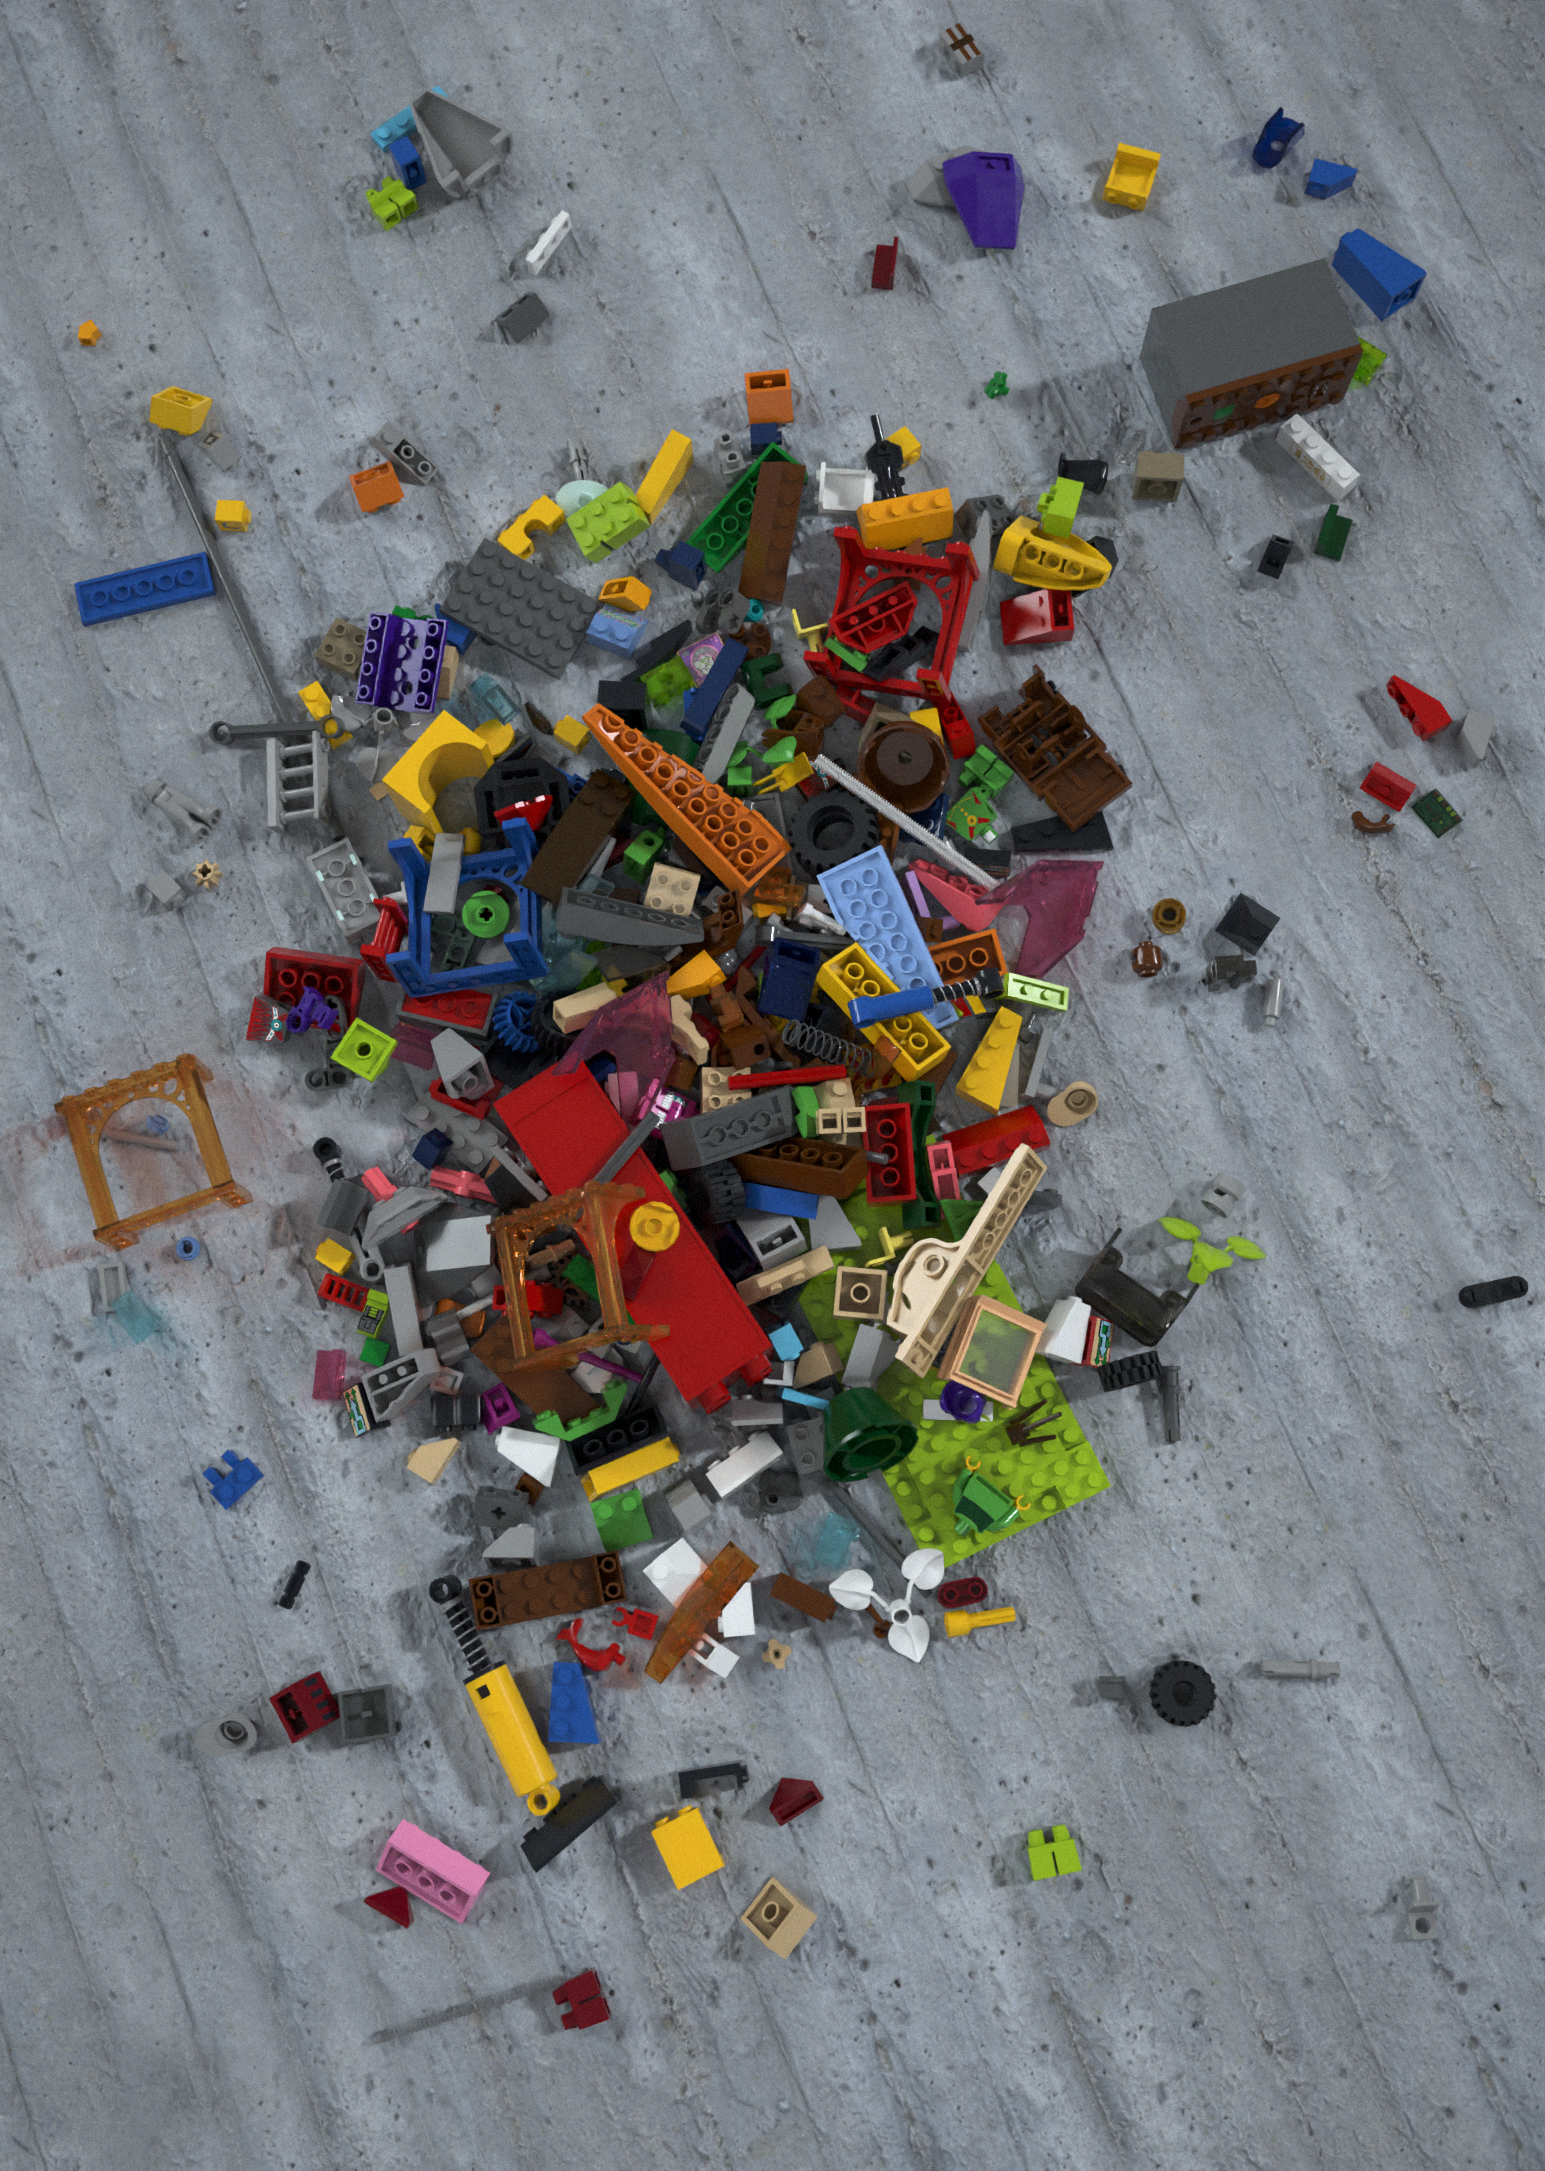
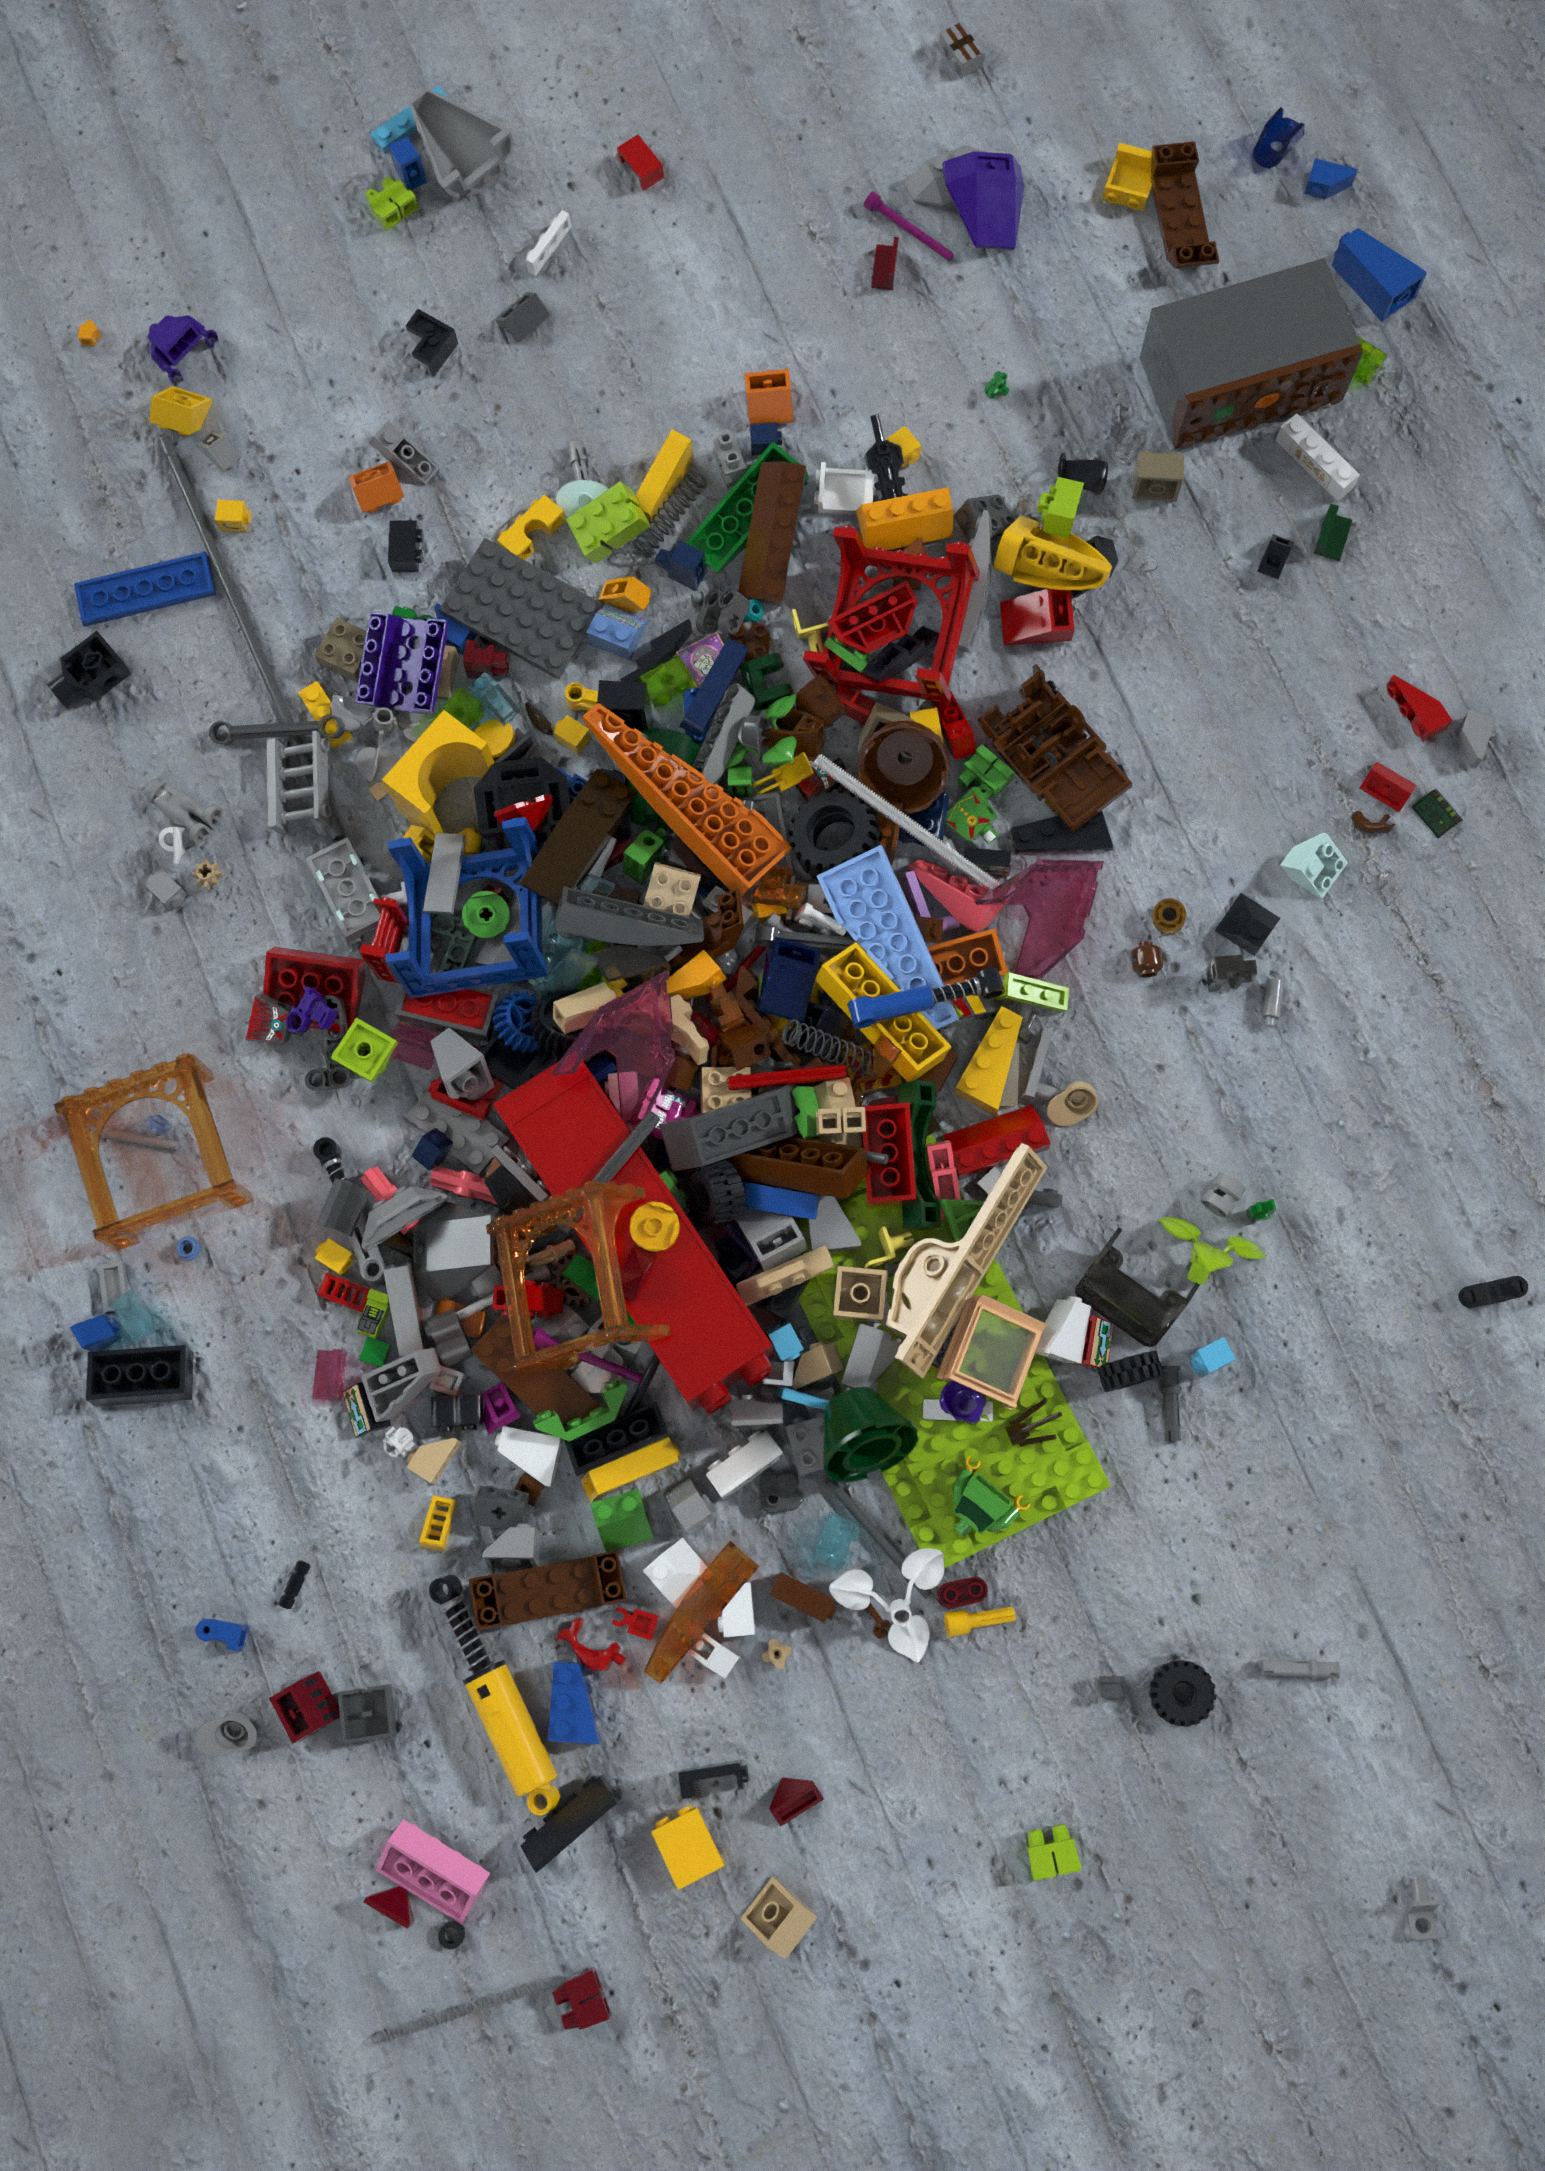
(88, 672): none -> black brick
(97, 1333): none -> blue slope
(139, 1375): none -> black brick
(174, 339): none -> dark purple torso
(179, 843): none -> white piece
(224, 1631): none -> blue leg
(236, 1483): blue plate -> none
(398, 1442): none -> white gear
(400, 1244): none -> dark brown cylinder
(404, 546): none -> black brick
(424, 1540): none -> yellow slope
(436, 342): none -> black panel
(441, 1935): none -> black piece
(464, 705): none -> clear neon green brick
(487, 660): none -> dark red hips
(586, 701): none -> yellow piece
(642, 161): none -> red panel
(648, 551): none -> dark grey piece
(750, 732): none -> dark grey piece
(874, 203): none -> magenta piece
(1180, 206): none -> reddish brown slope
(1211, 1357): none -> medium azure brick
(1261, 1210): none -> green plate
(1315, 864): none -> light aqua slope

